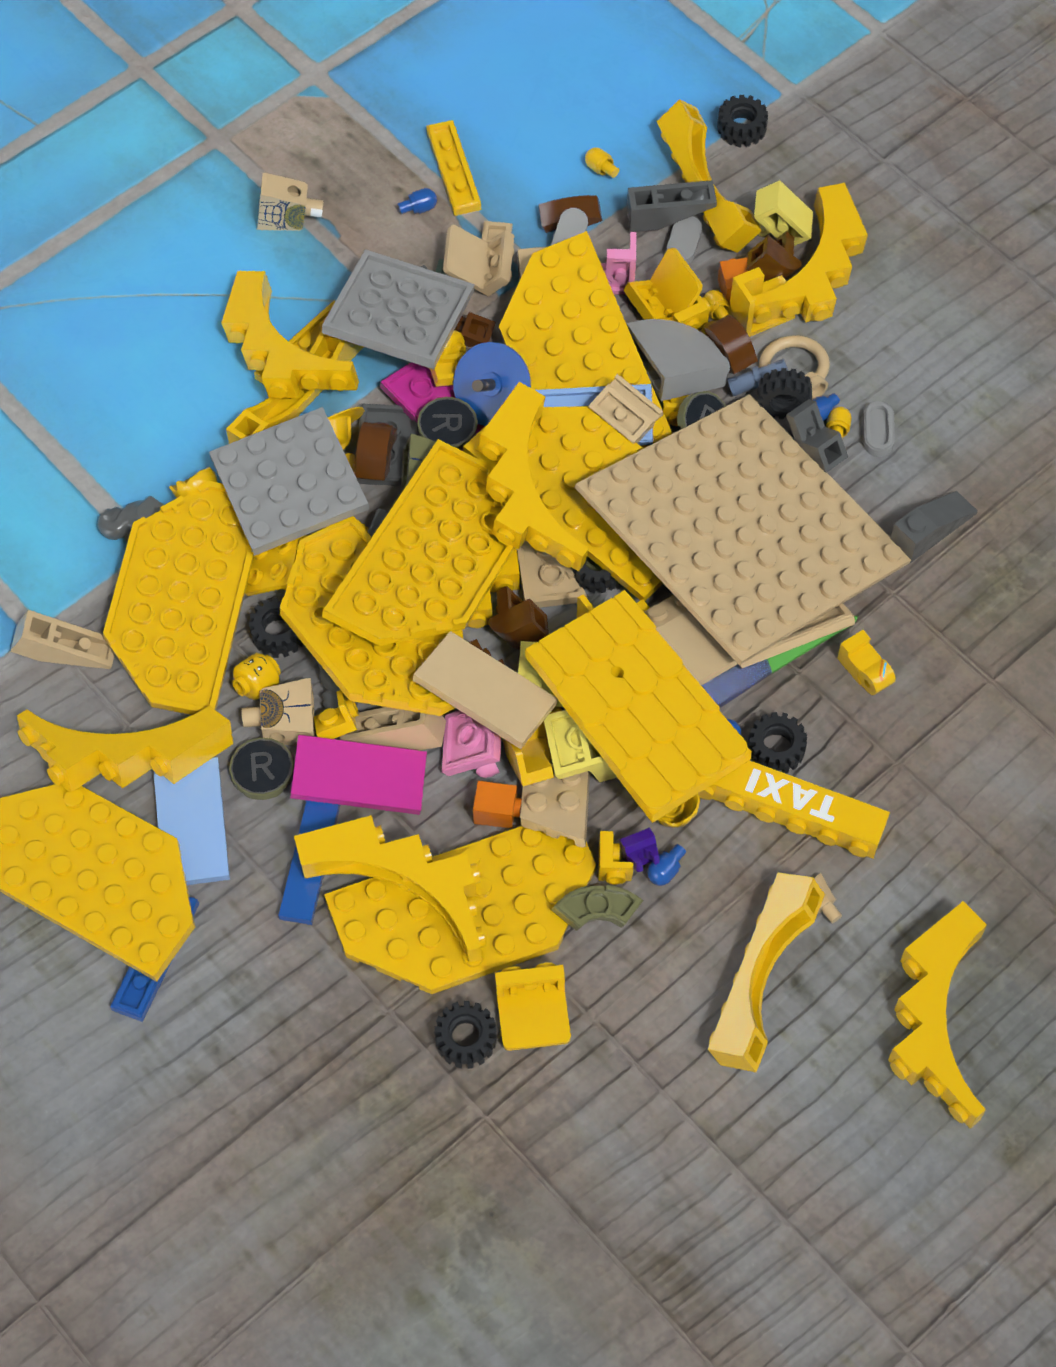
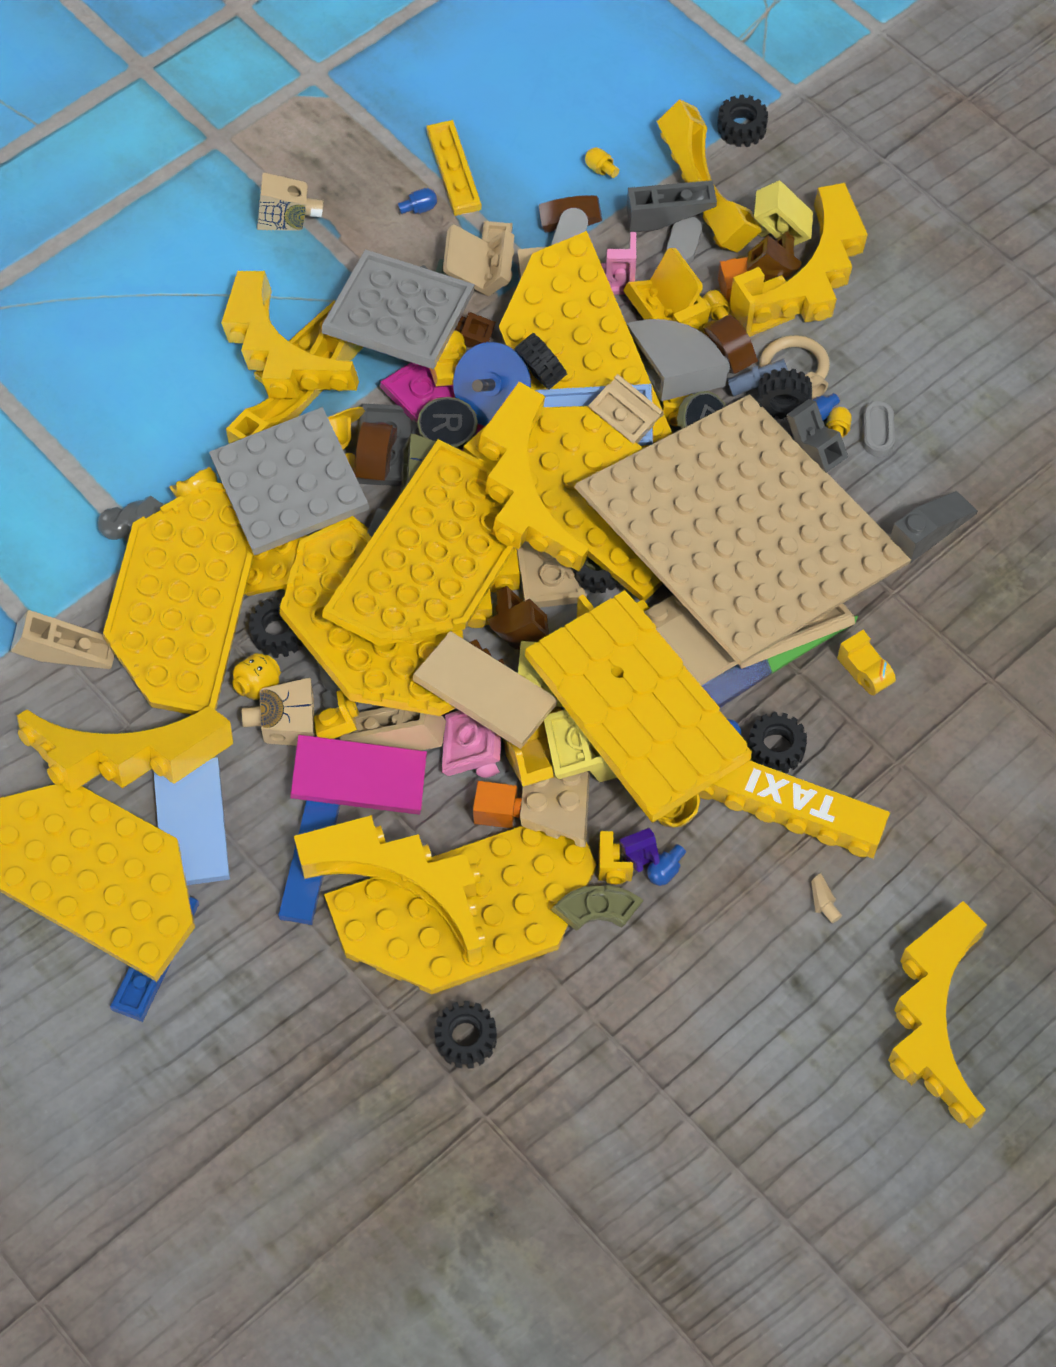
(261, 768): black tile -> none
(532, 1006): yellow bracket -> none
(541, 361): none -> black tyre
(789, 910): yellow arch -> none

